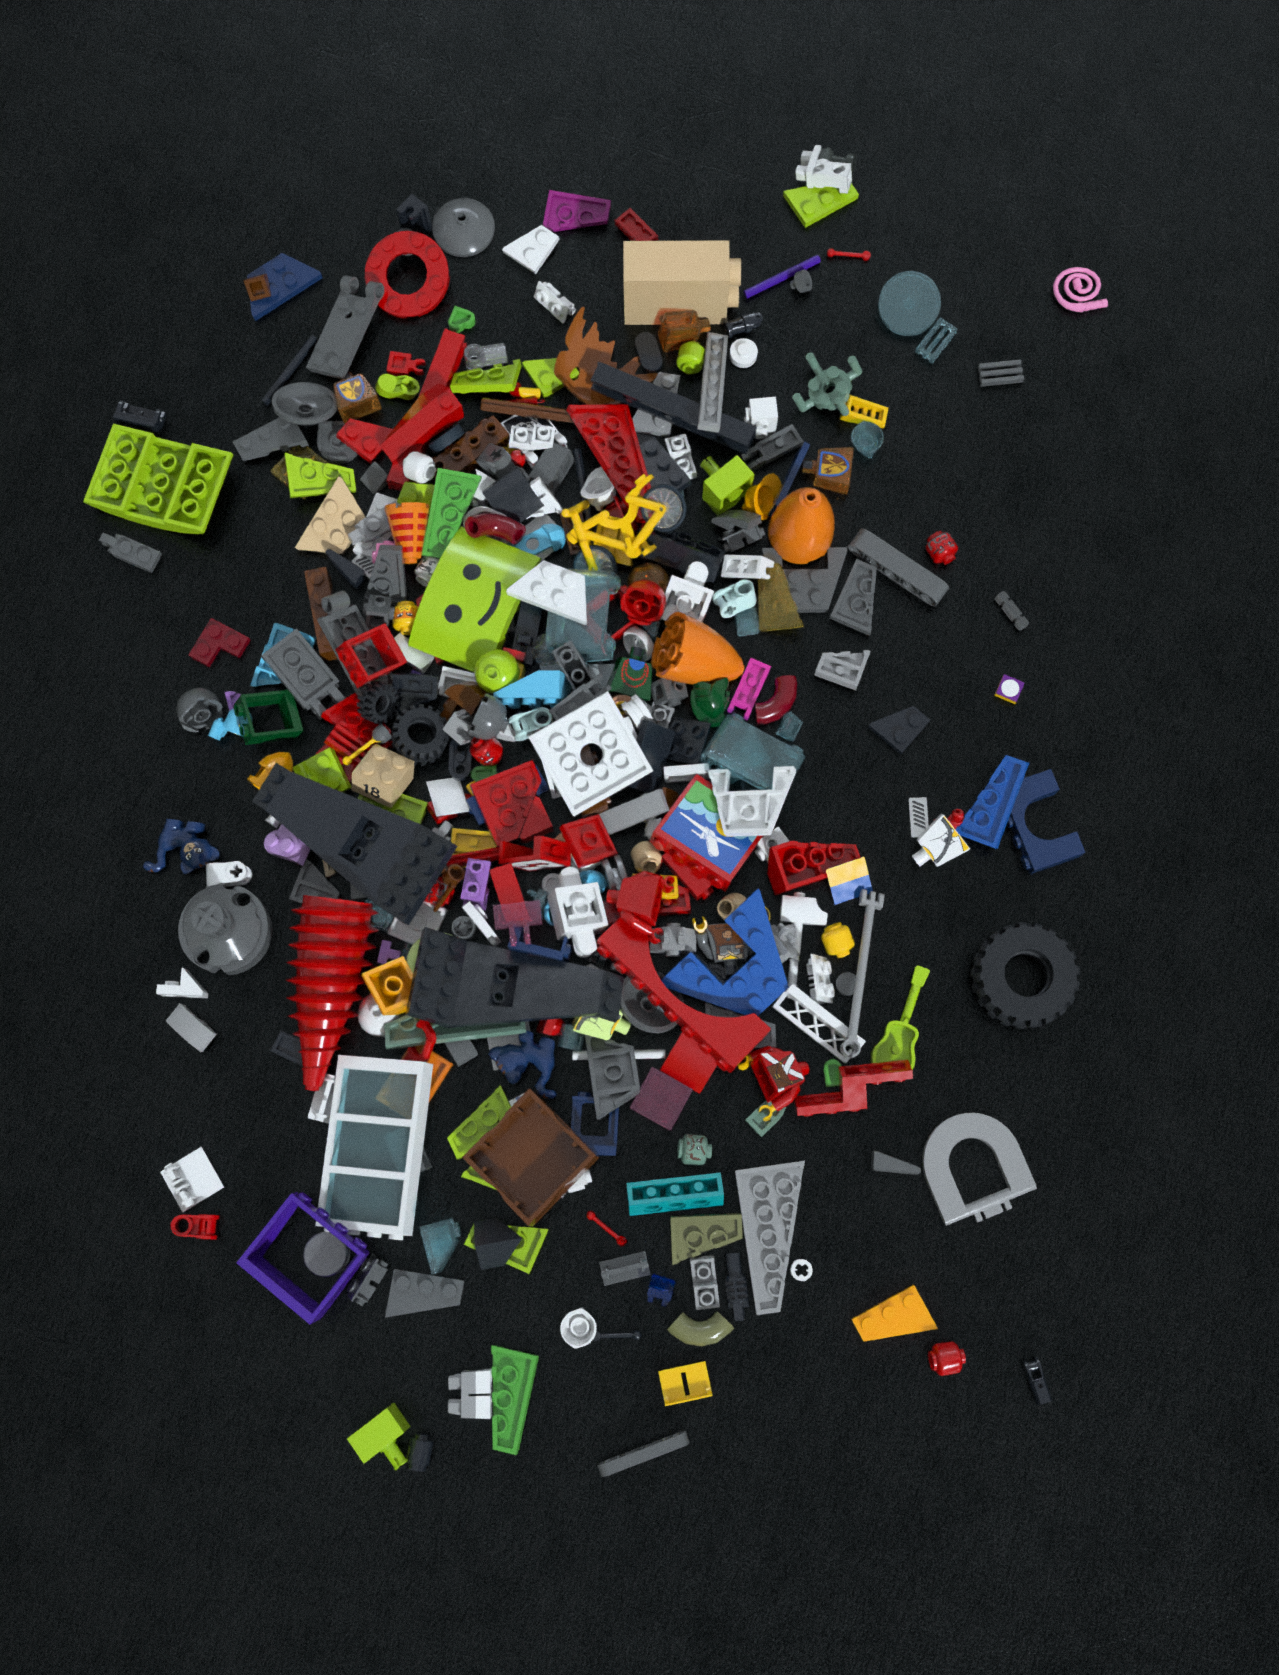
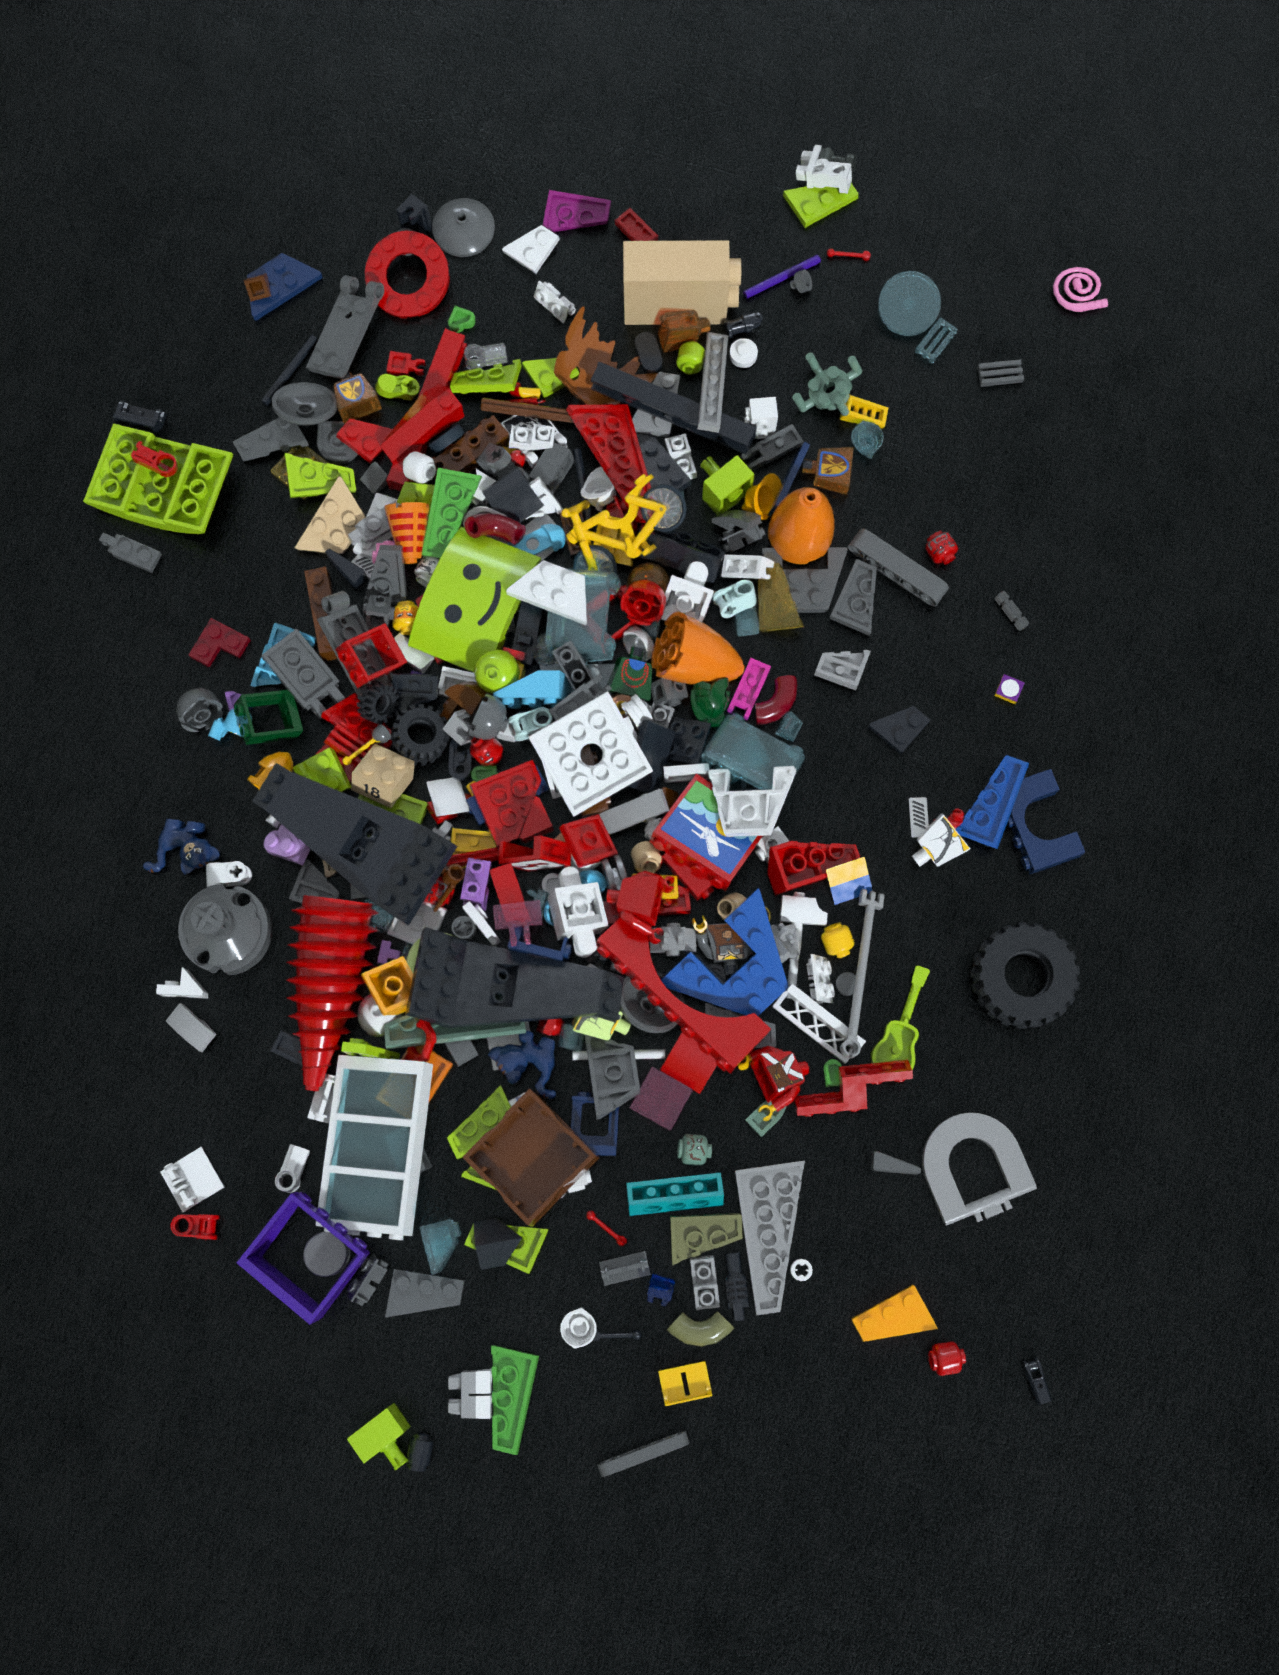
(152, 459): none -> red piece
(292, 1165): none -> white piece
(359, 1048): none -> lime wing

